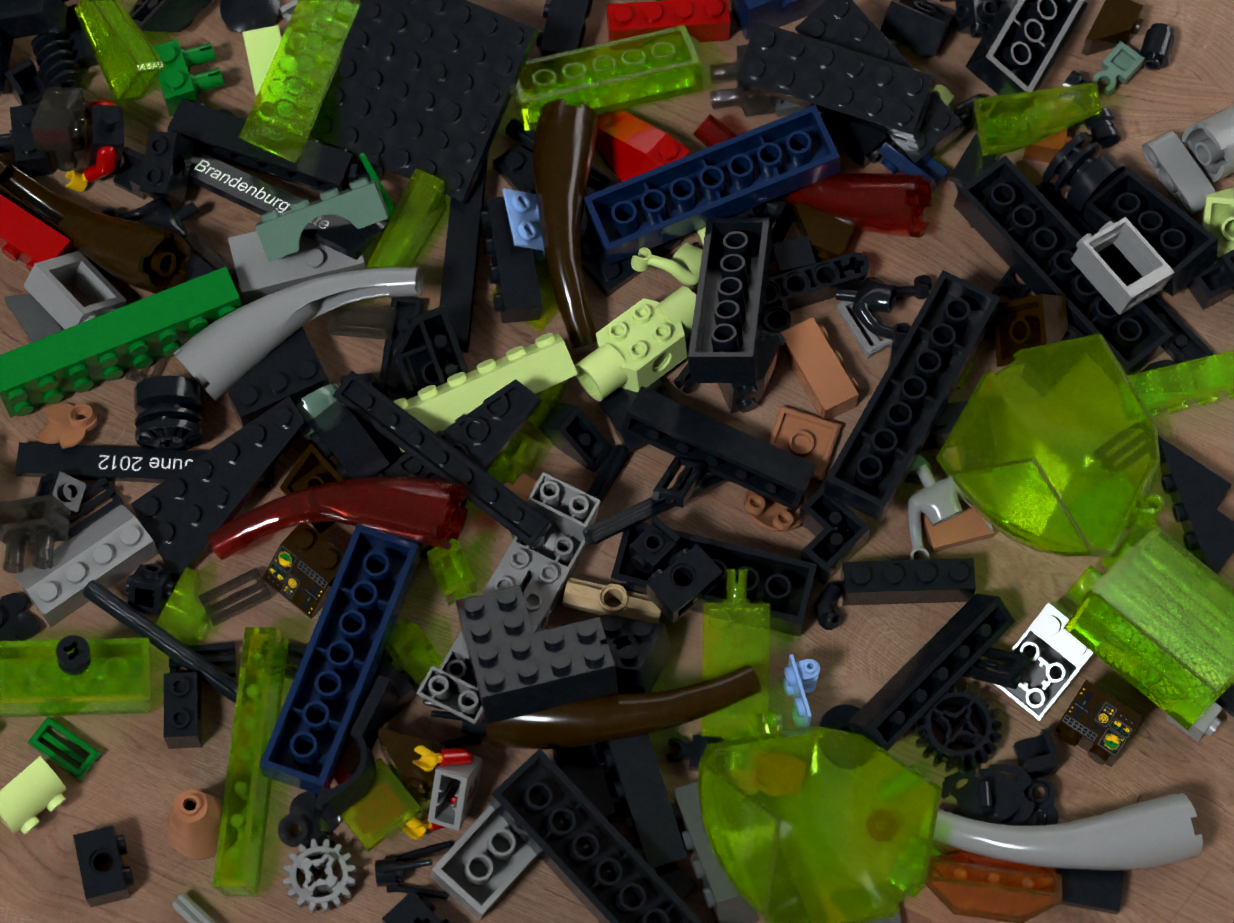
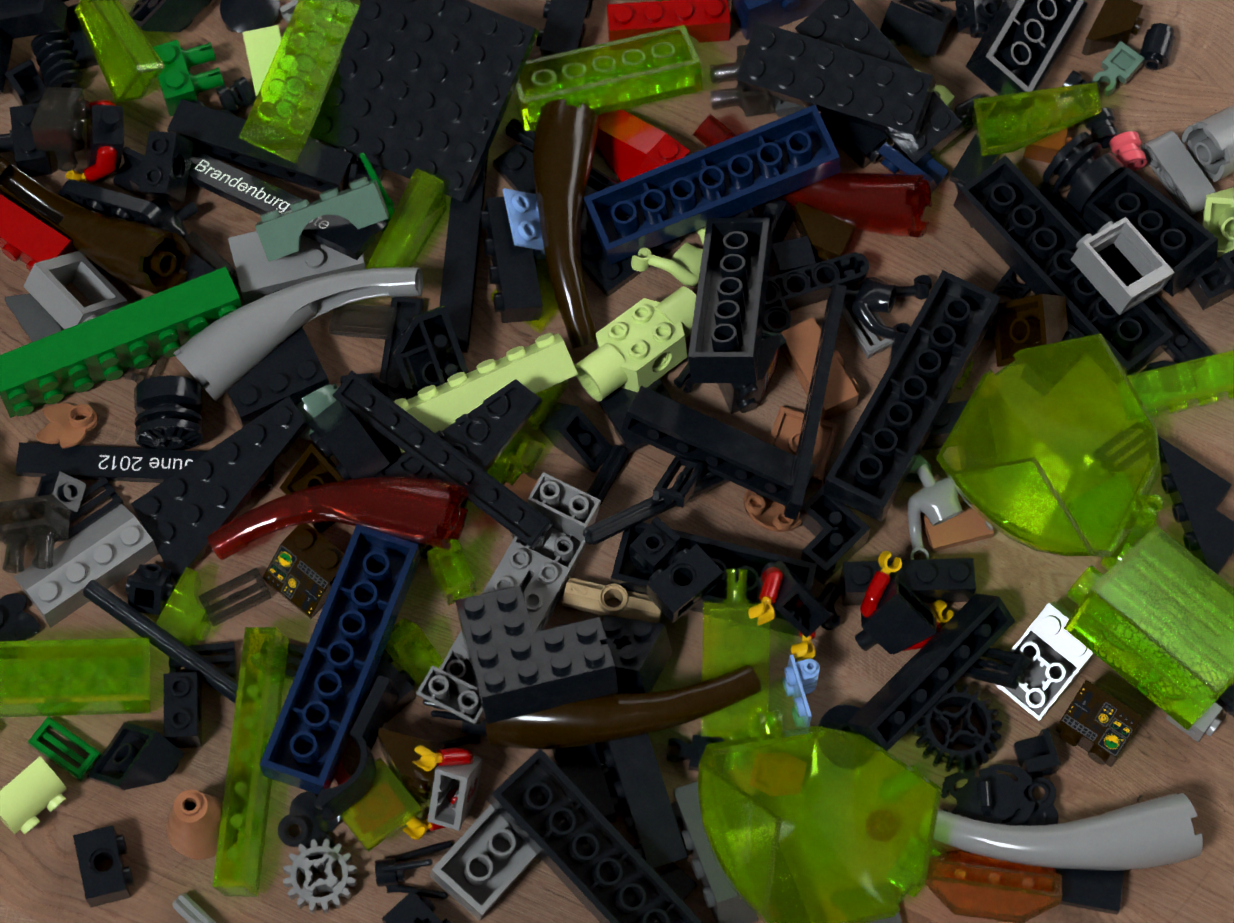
(74, 662): black wheel -> none
(111, 202): none -> black beam
(136, 759): none -> black slope
(230, 95): none -> black wheel
(793, 601): none -> torso
(814, 402): none -> black tile
(895, 614): none -> black torso
(1127, 150): none -> coral wheel

